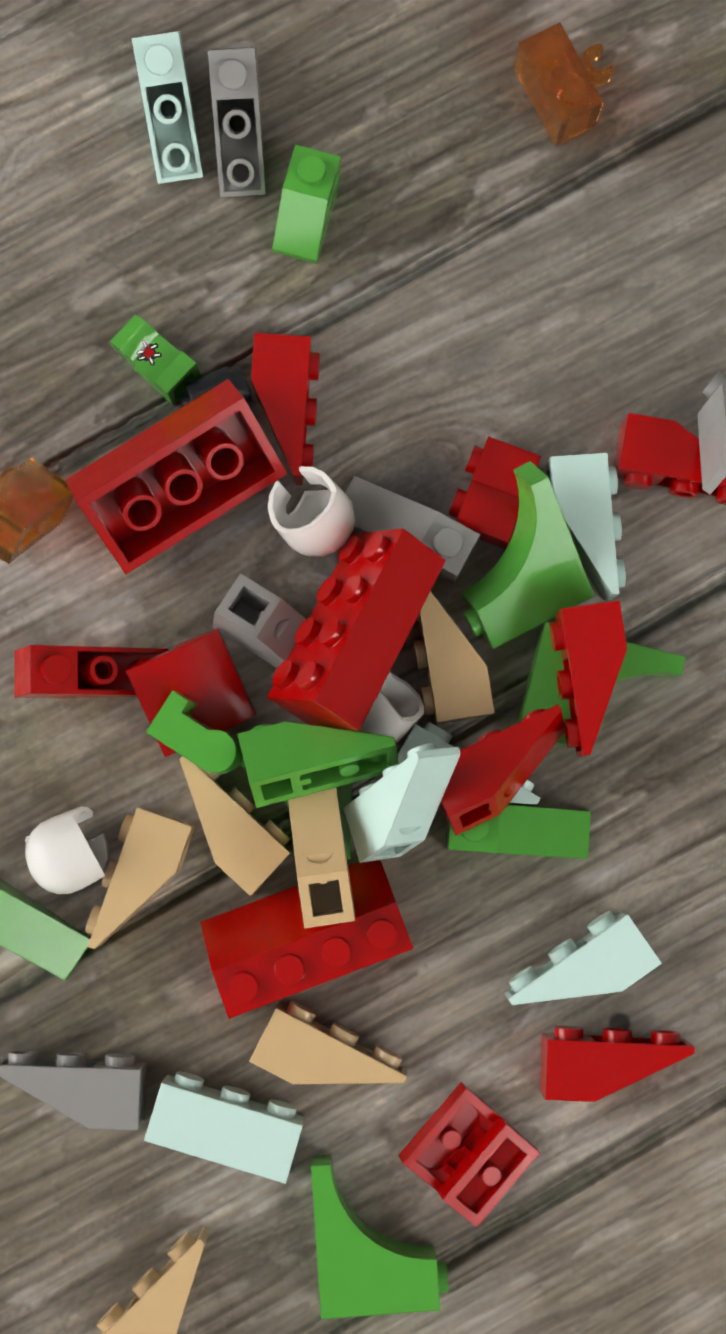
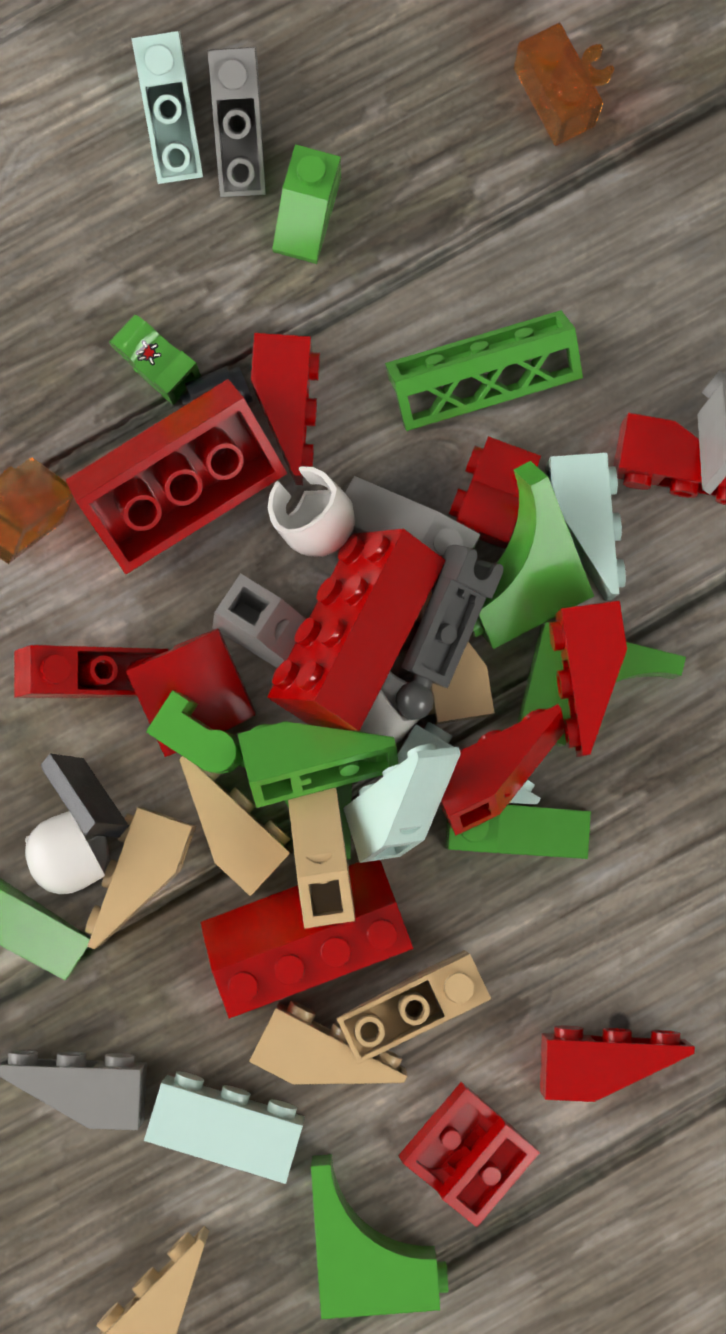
(84, 796): none -> black tile
(414, 1006): none -> tan slope
(446, 627): none -> dark grey plate
(484, 354): none -> bright green fence
(599, 963): light aqua slope -> none

